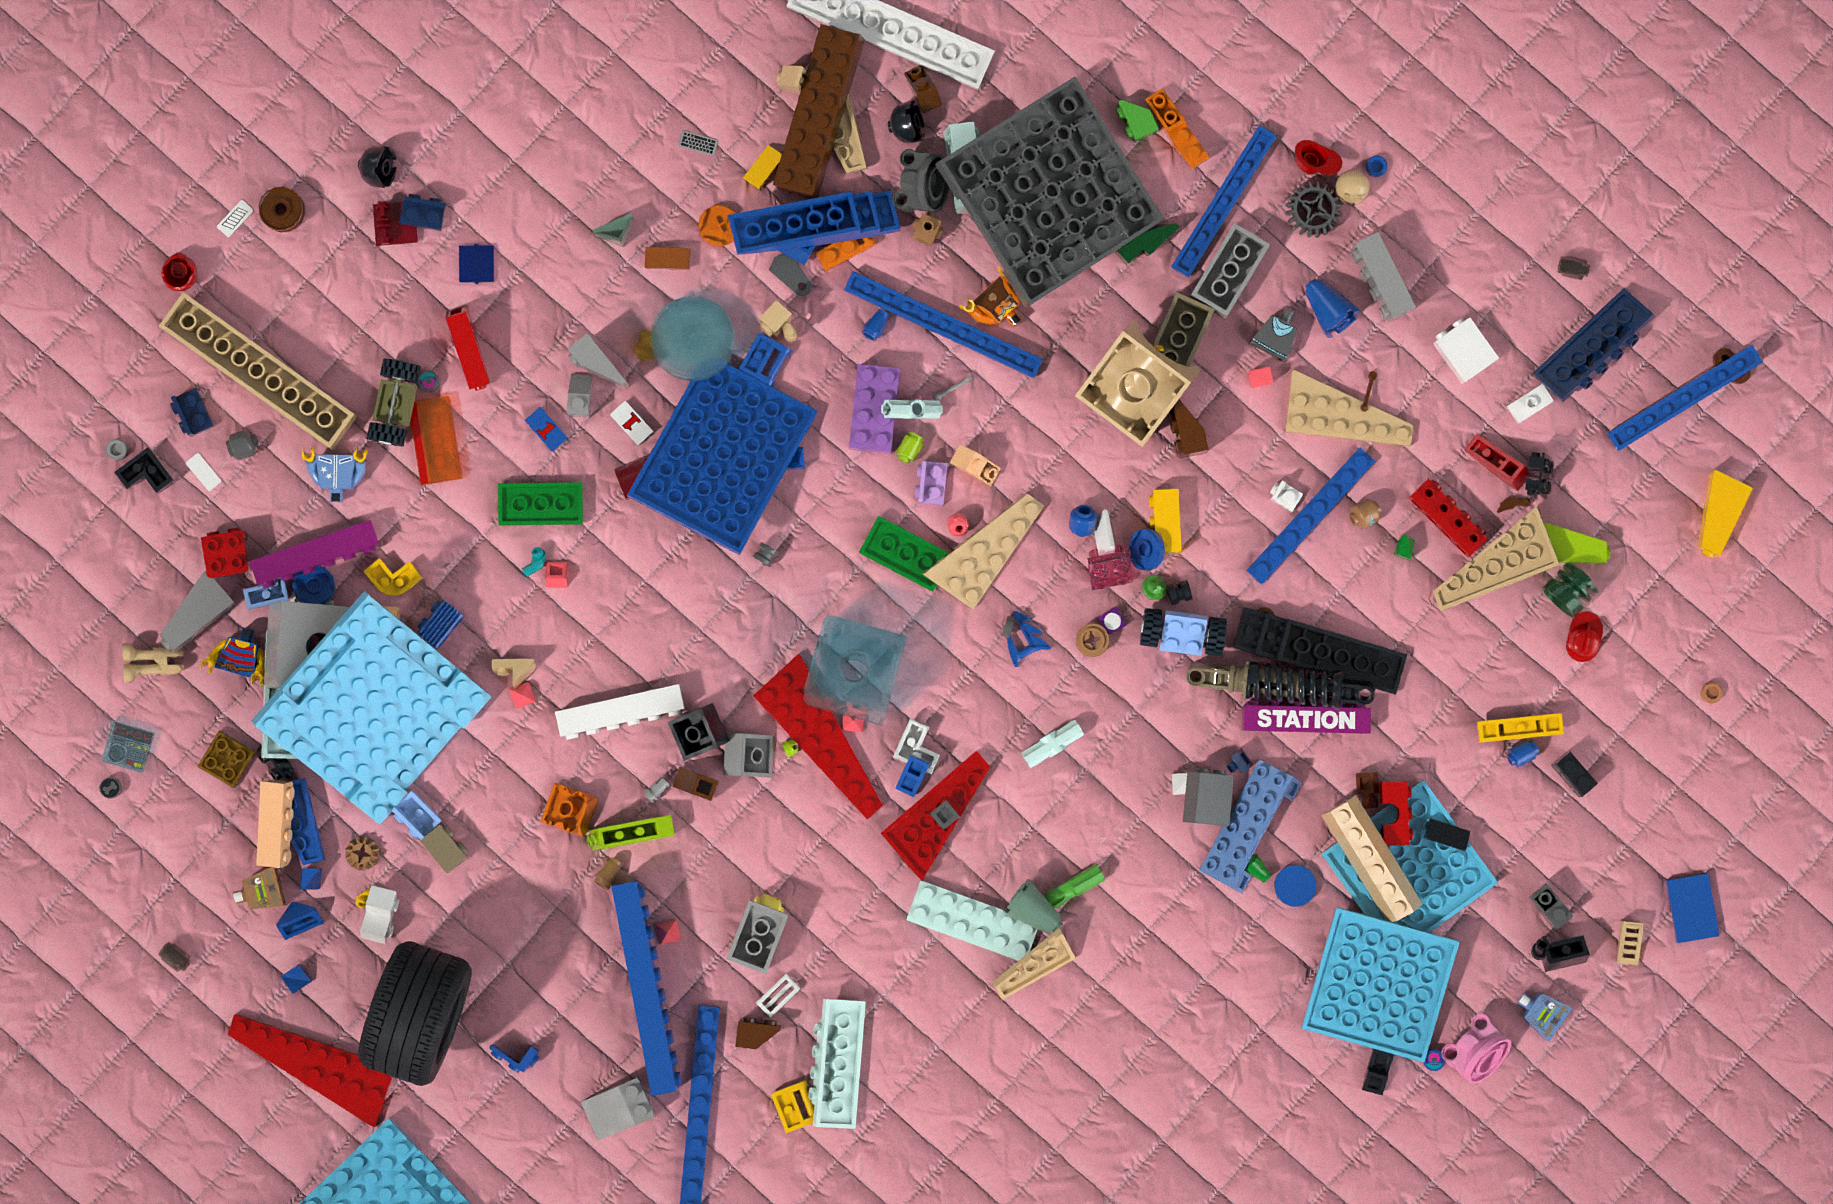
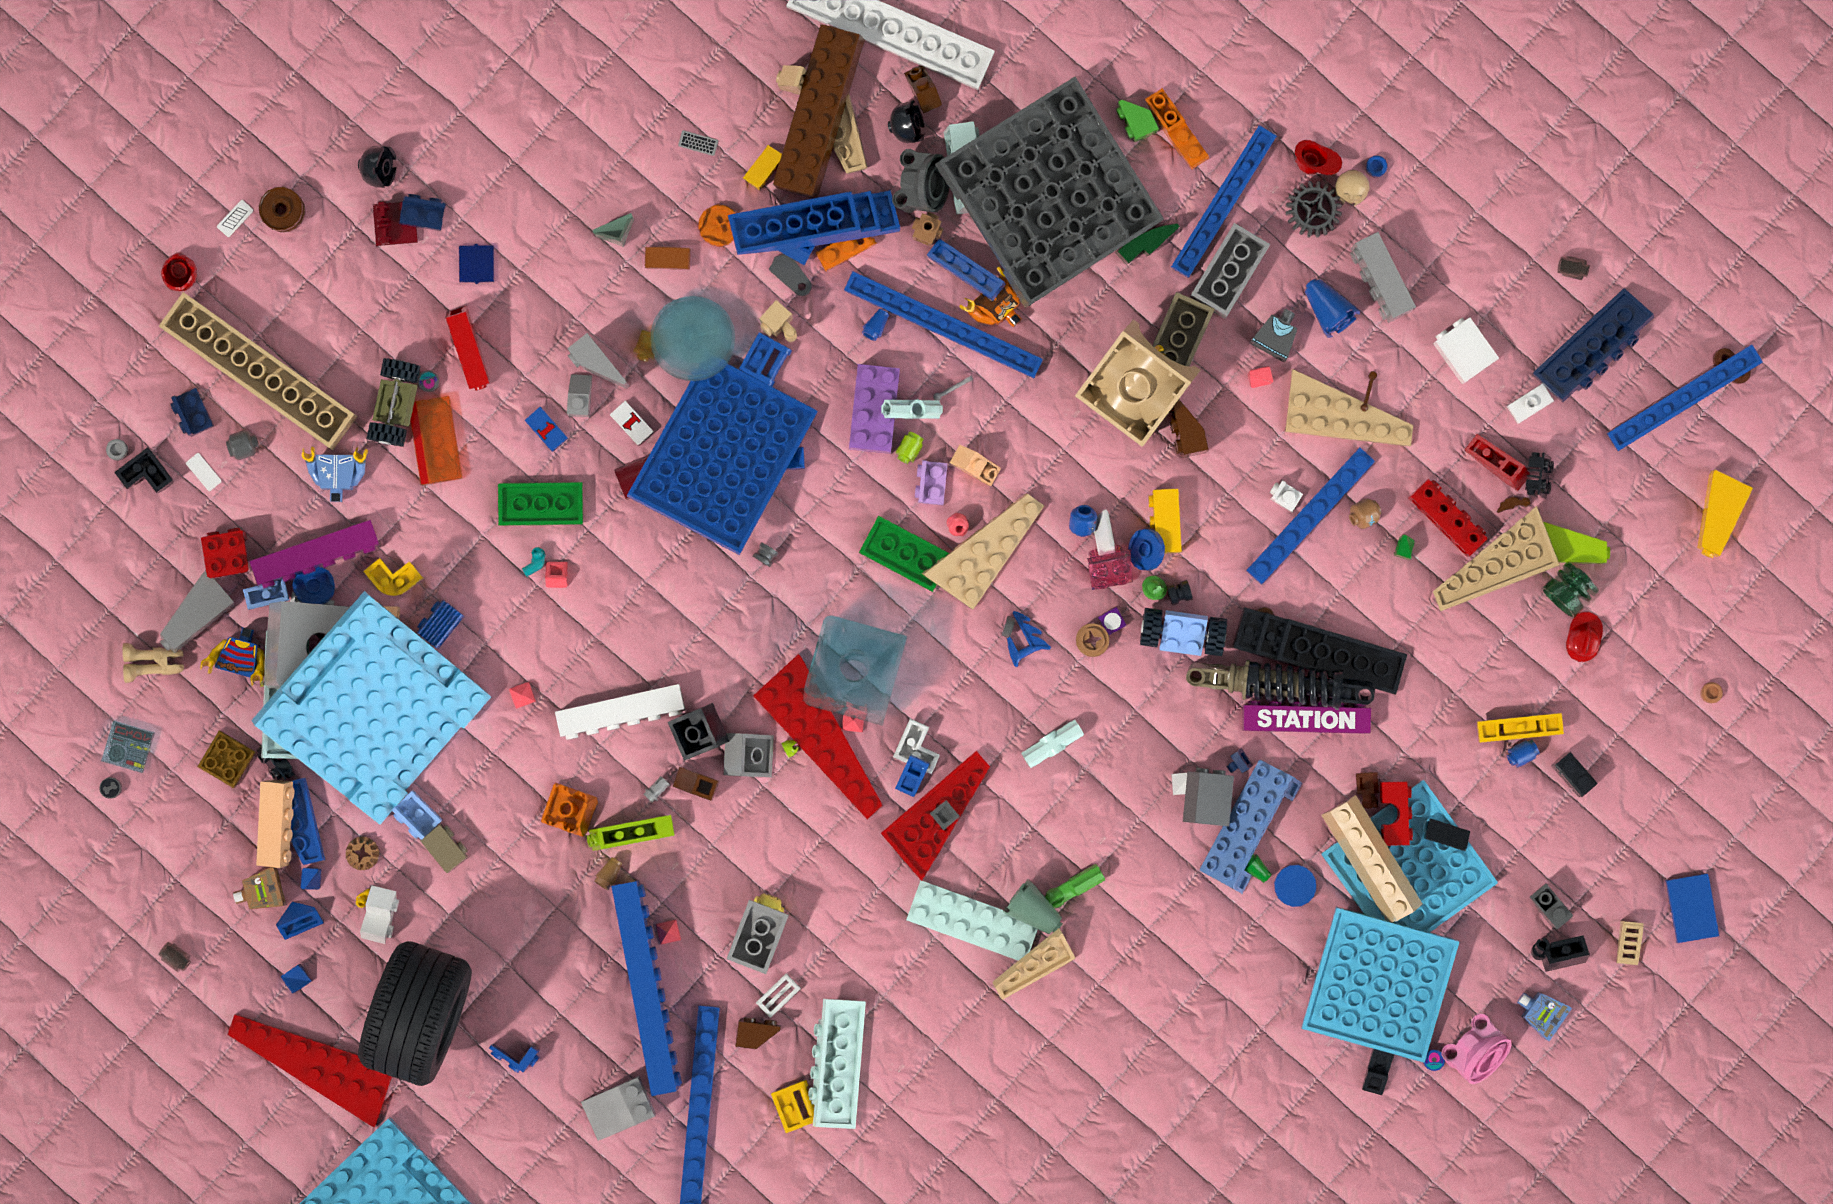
(519, 667): tan slope -> none
(966, 269): none -> blue plate

